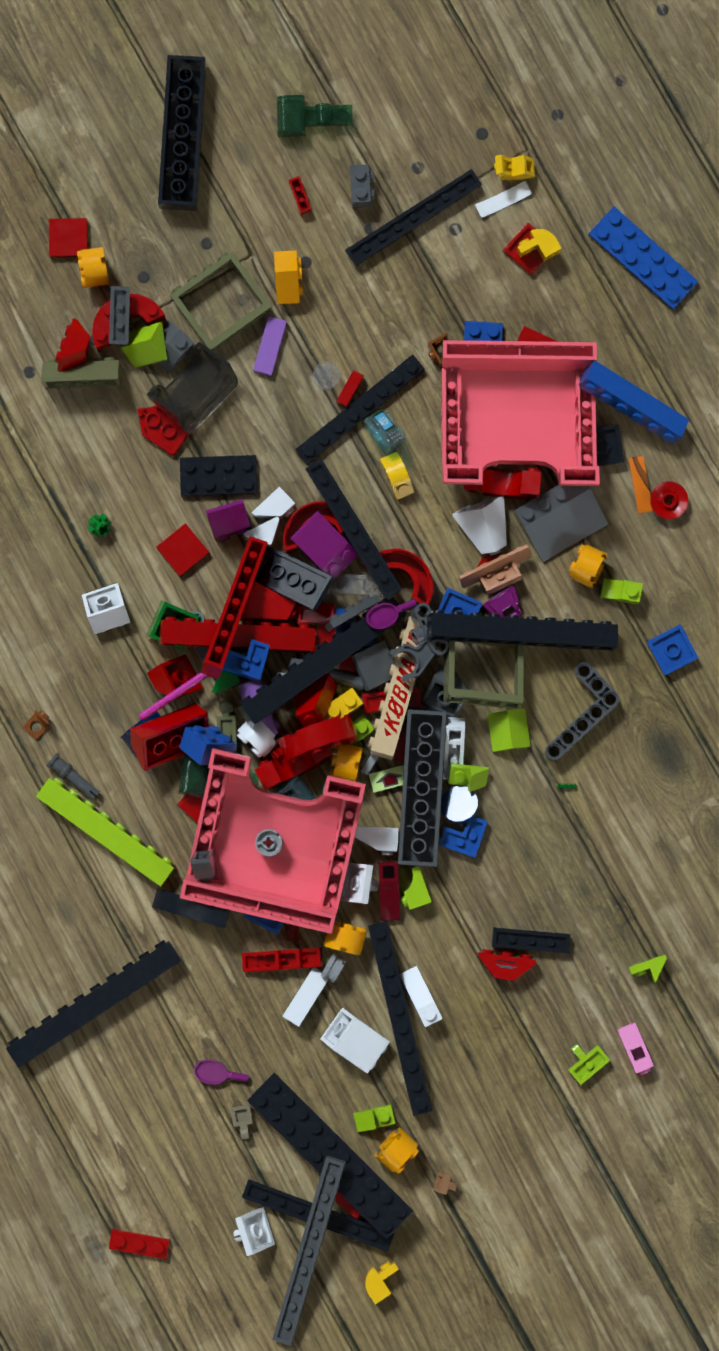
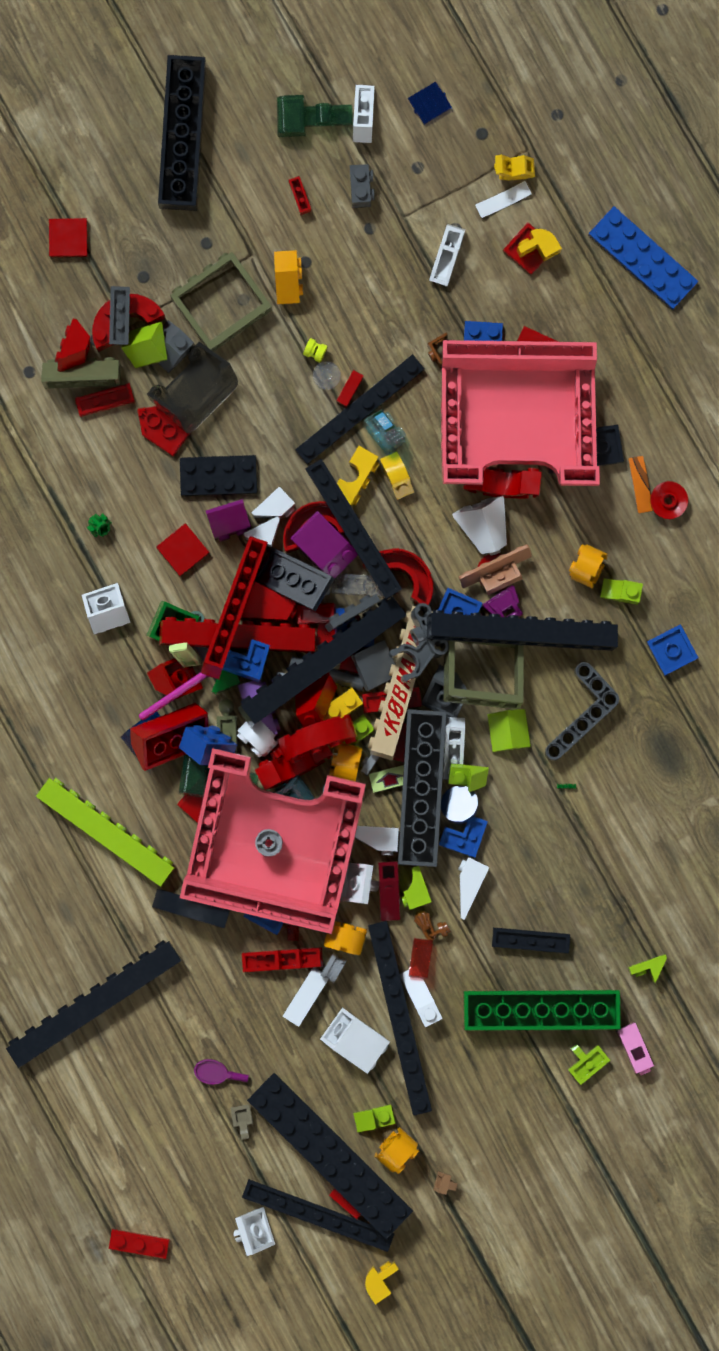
(43, 718): dark orange bracket -> none
(65, 771): dark grey pin -> none
(93, 267): light orange brick -> none
(104, 400): none -> red tile
(185, 654): none -> yellowish green tile
(203, 865): dark grey slope -> none
(270, 346): medium lavender tile -> none
(309, 1250): dark grey plate -> none
(311, 348): none -> neon yellow wheel
(363, 114): none -> white slope
(365, 463): none -> yellow arch
(386, 614): magenta piece -> none
(413, 217): black plate -> none
(420, 958): none -> clear red tile
(423, 920): none -> dark orange piece
(429, 103): none -> clear blue piece
(447, 255): none -> white slope
(471, 878): none -> white slope
(505, 965): red slope -> none
(541, 1010): none -> green brick
(560, 519): dark grey slope -> none
(633, 402): blue brick -> none

